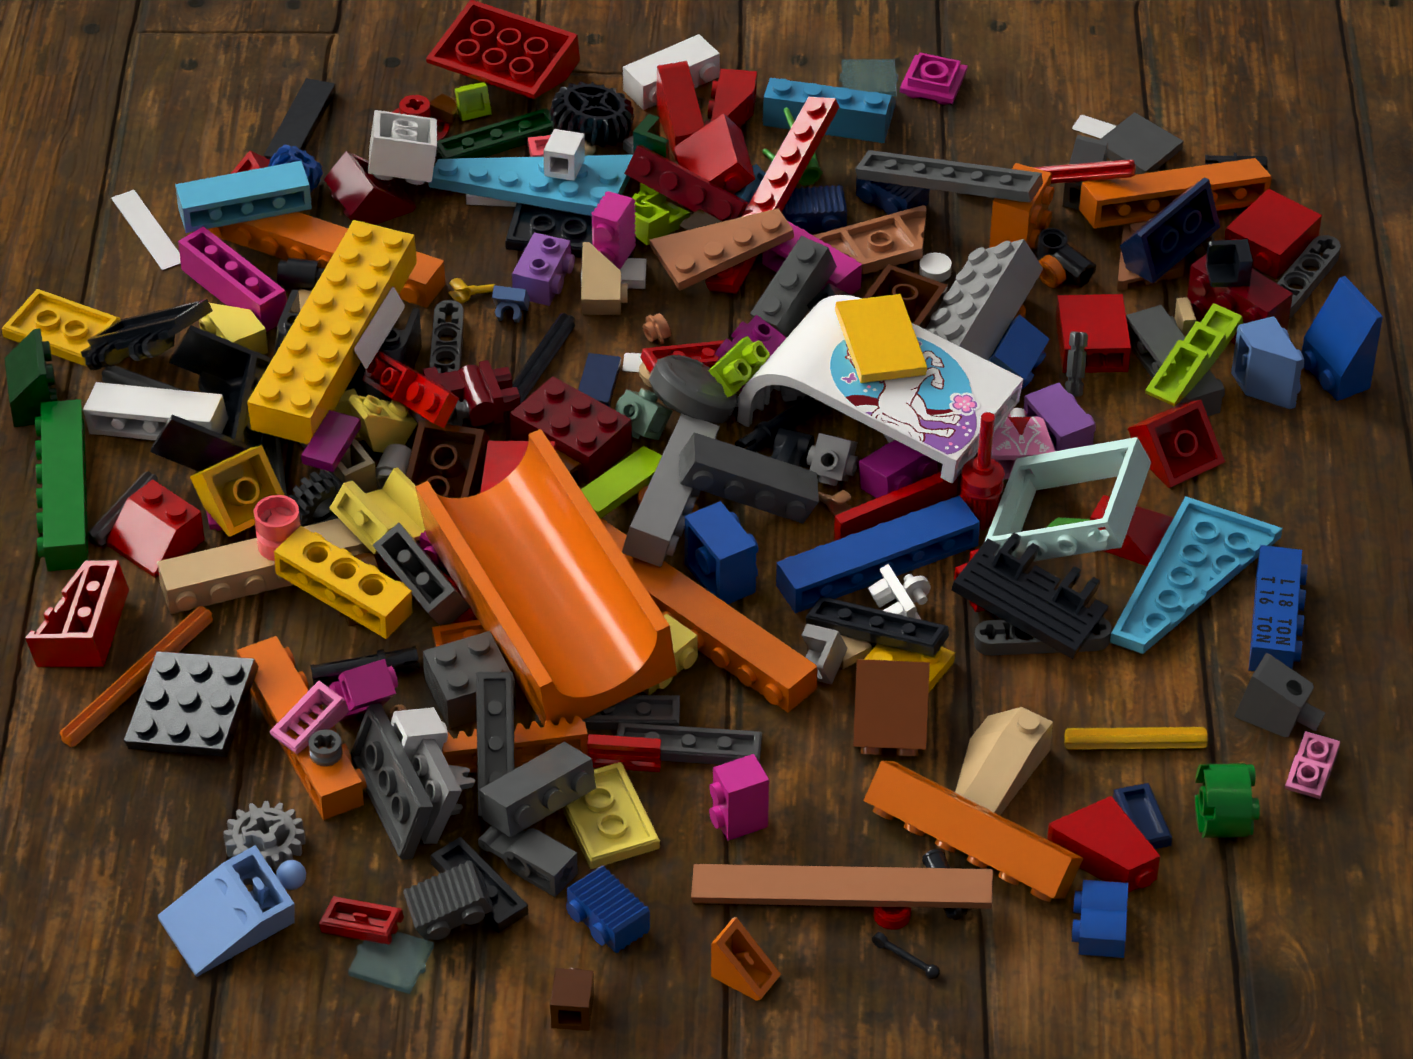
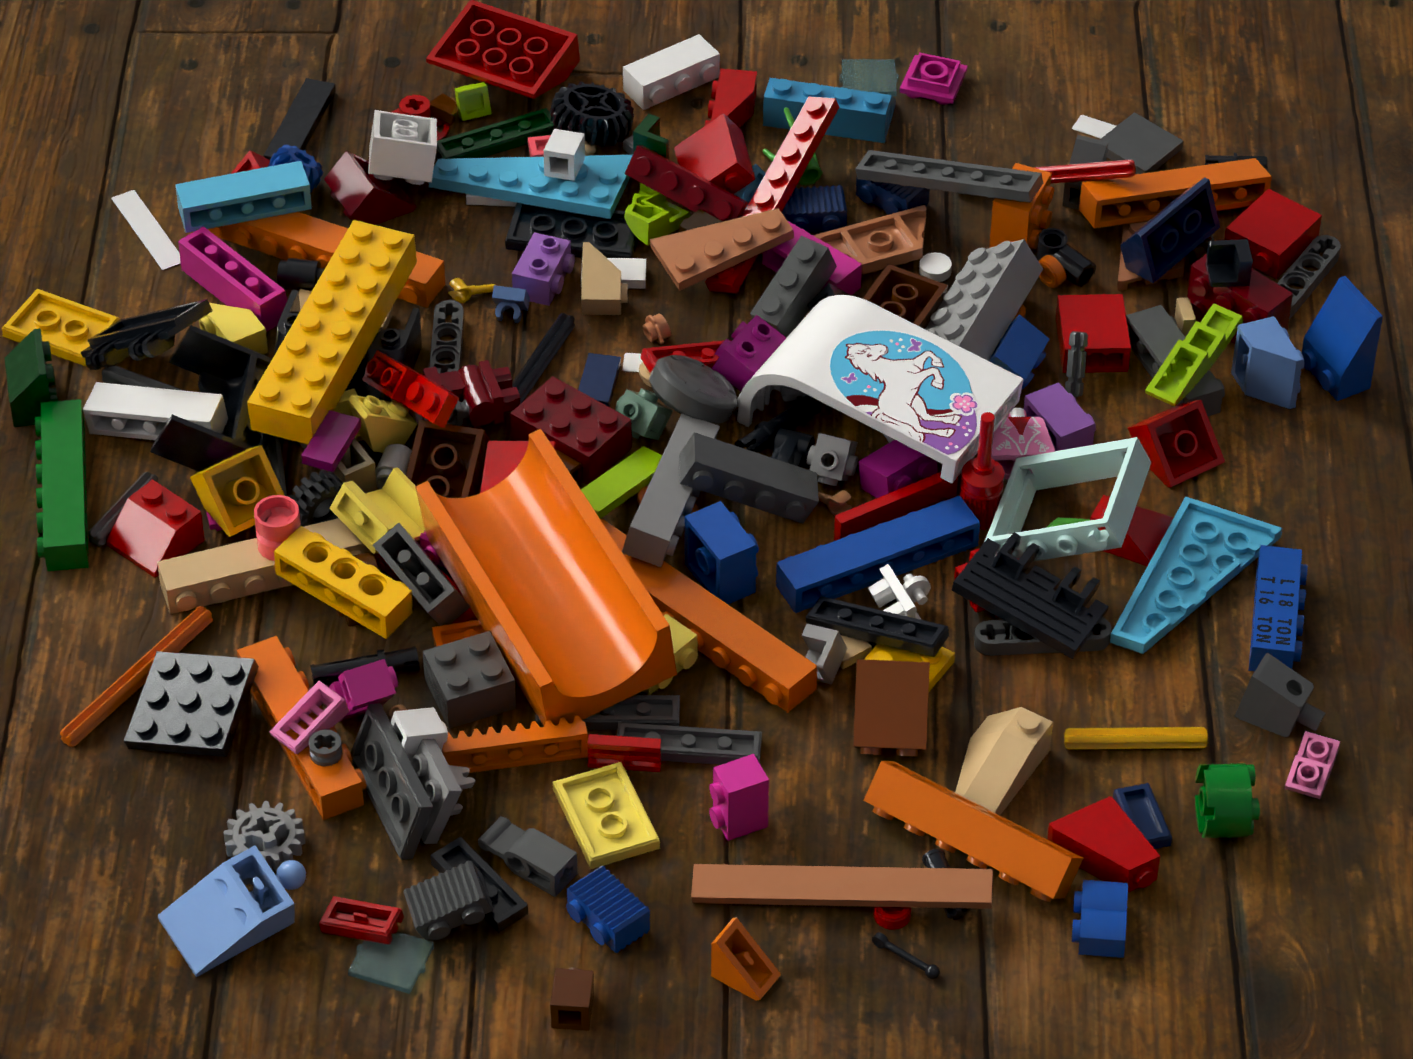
(83, 620): red wedge -> none
(379, 327): white sticker -> none
(494, 727): dark grey tile -> none
(537, 789): dark grey brick -> none
(614, 227): dark pink brick -> none
(677, 103): red slope -> none
(739, 365): lime hips -> none
(880, 338): yellow tile -> none

